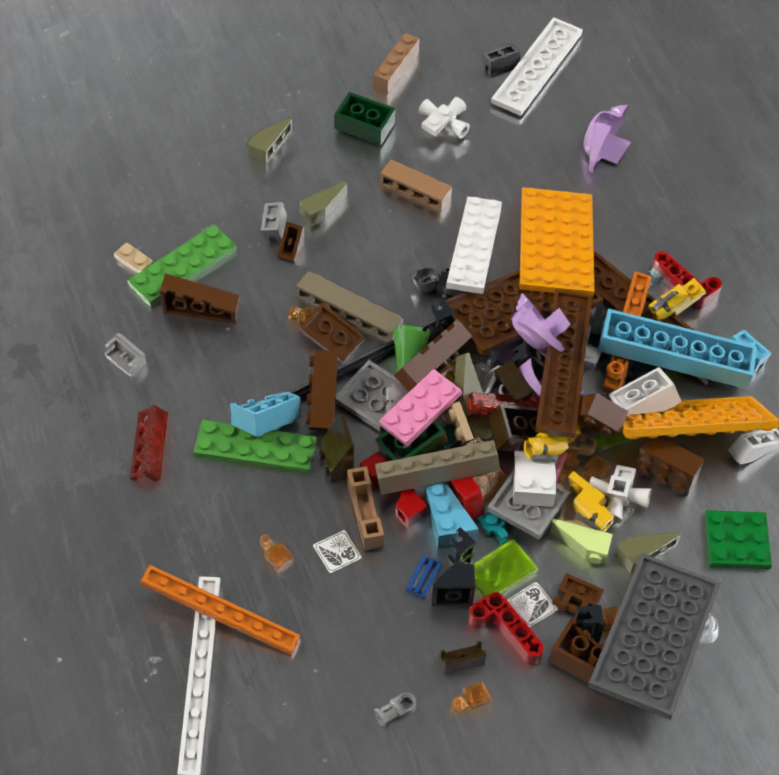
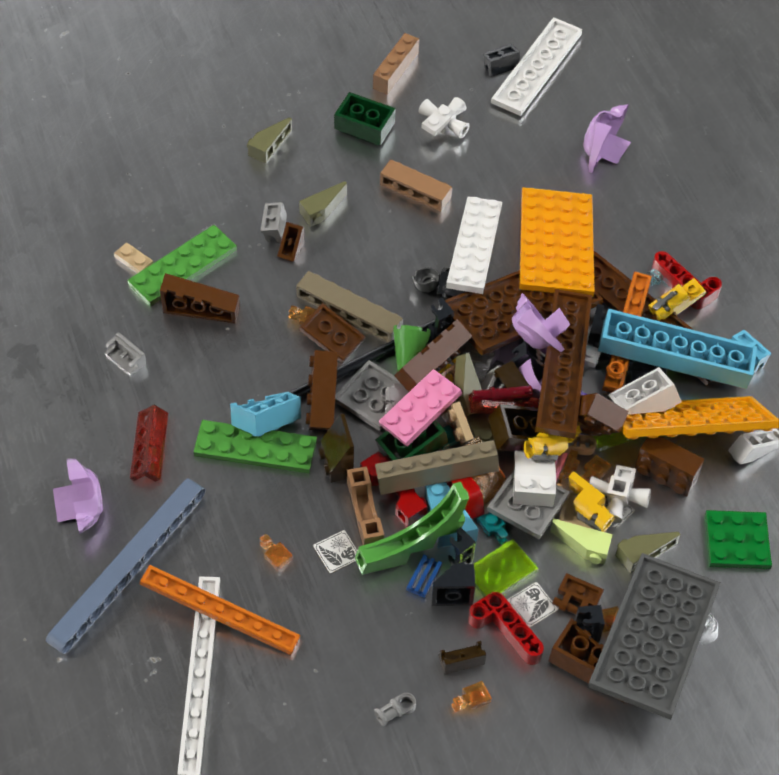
(81, 499): none -> lavender animal
(125, 566): none -> sand blue beam
(419, 536): none -> bright green arch
(502, 393): none -> dark red pin

